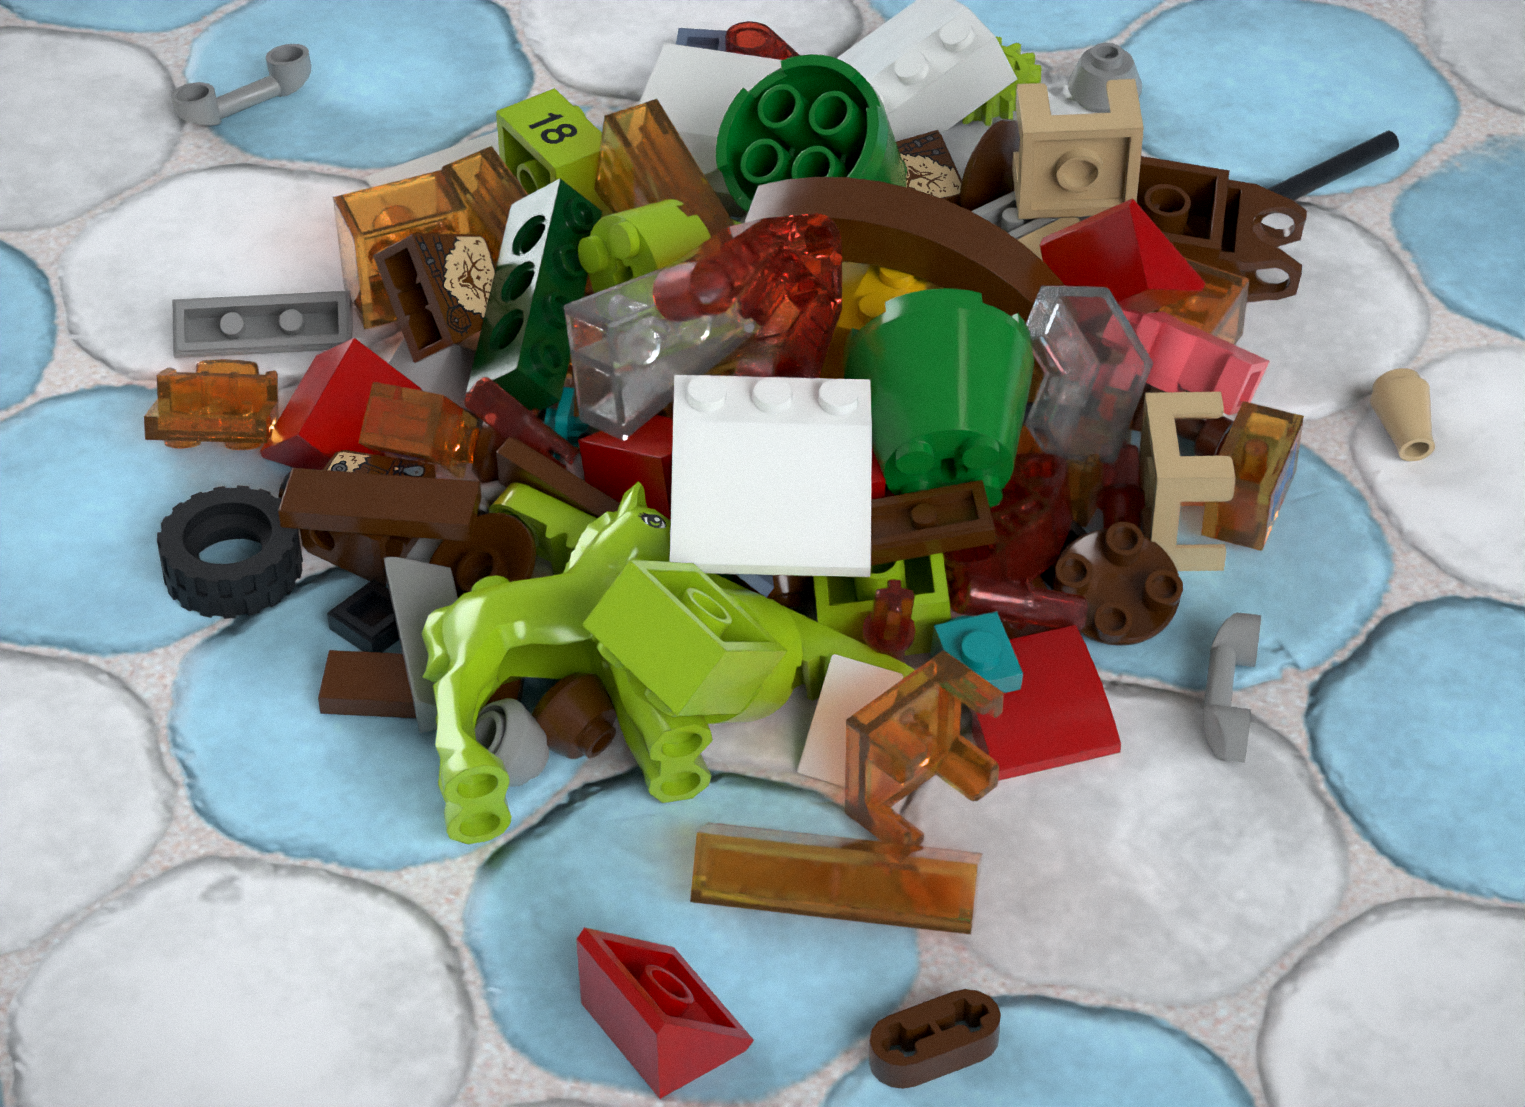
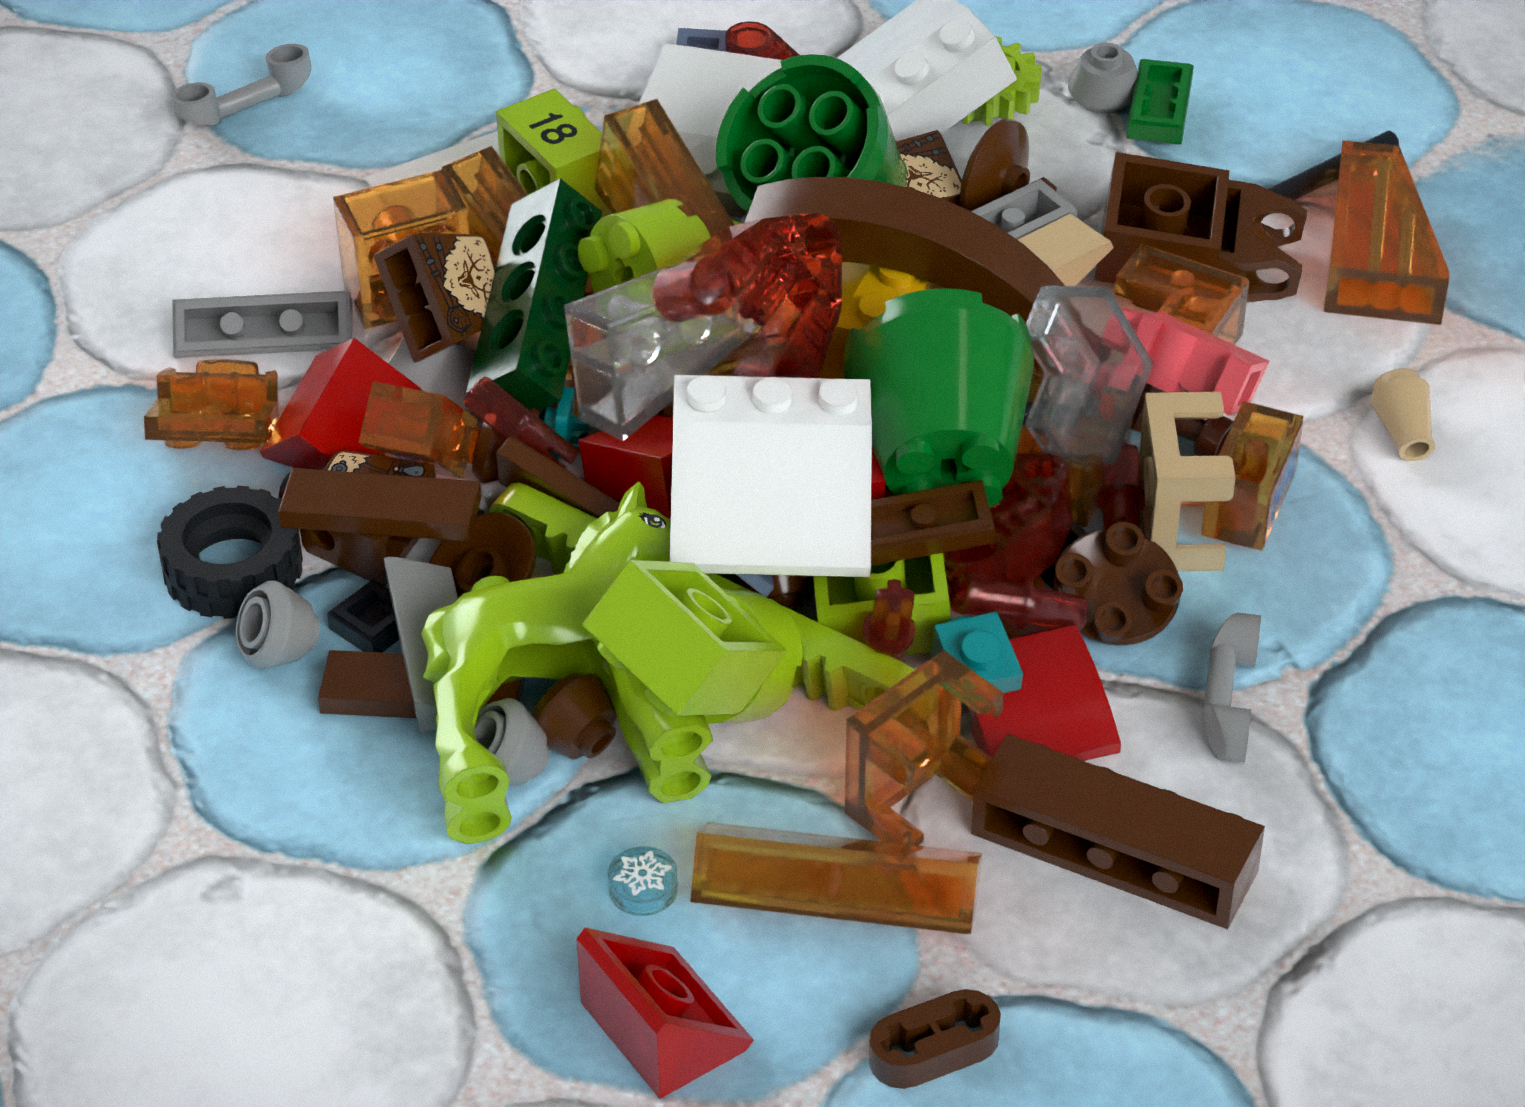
(275, 626): none -> light grey cone
(643, 881): none -> clear light blue tile
(845, 690): white sticker -> none
(1076, 160): tan panel -> none
(1117, 830): none -> reddish brown brick
(1124, 254): red slope -> none
(1160, 101): none -> green plate
(1382, 242): none -> clear orange slope

